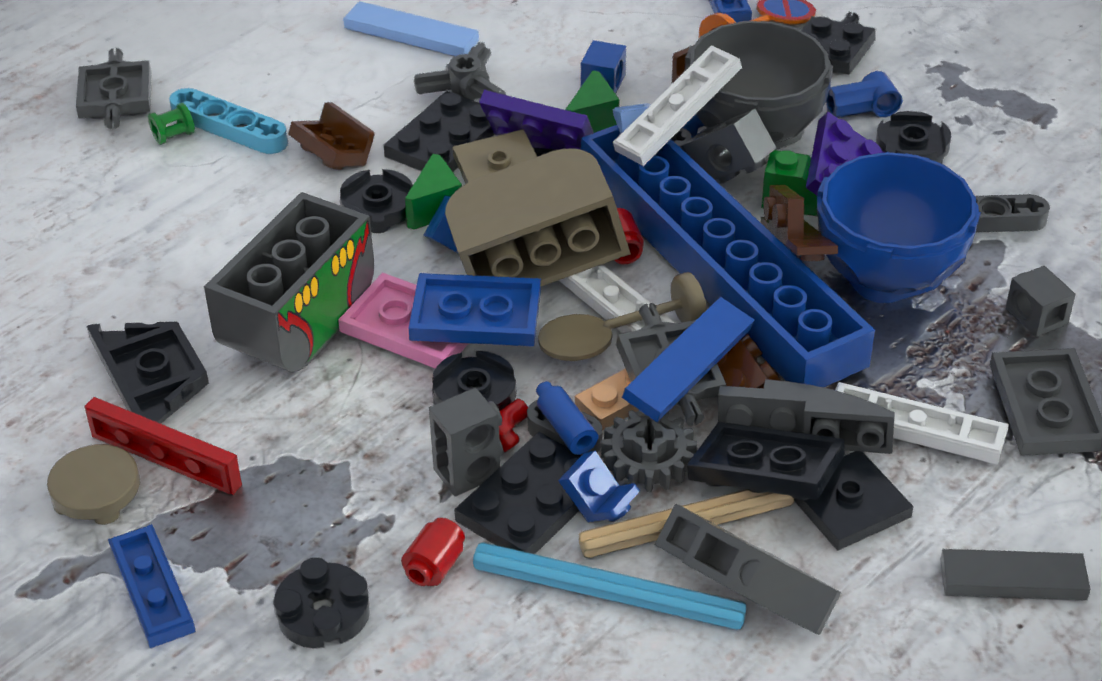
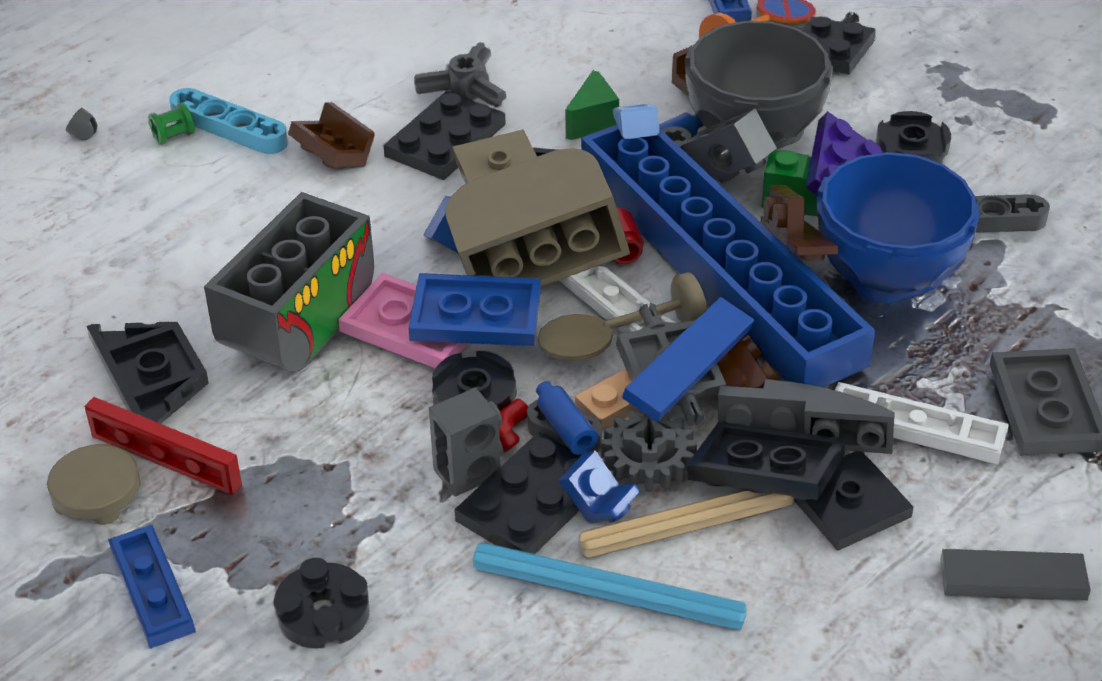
(82, 125): none -> dark grey hinge
(113, 89): dark grey plate -> none
(377, 196): black plate -> none
(411, 29): light blue tile -> none
(428, 192): green slope -> none
(433, 552): red brick -> none
(543, 124): dark purple plate -> none
(608, 60): blue brick -> none
(677, 105): white plate -> none
(748, 569): dark grey slope -> none
(872, 94): blue piece -> none
(1040, 300): dark grey brick -> none

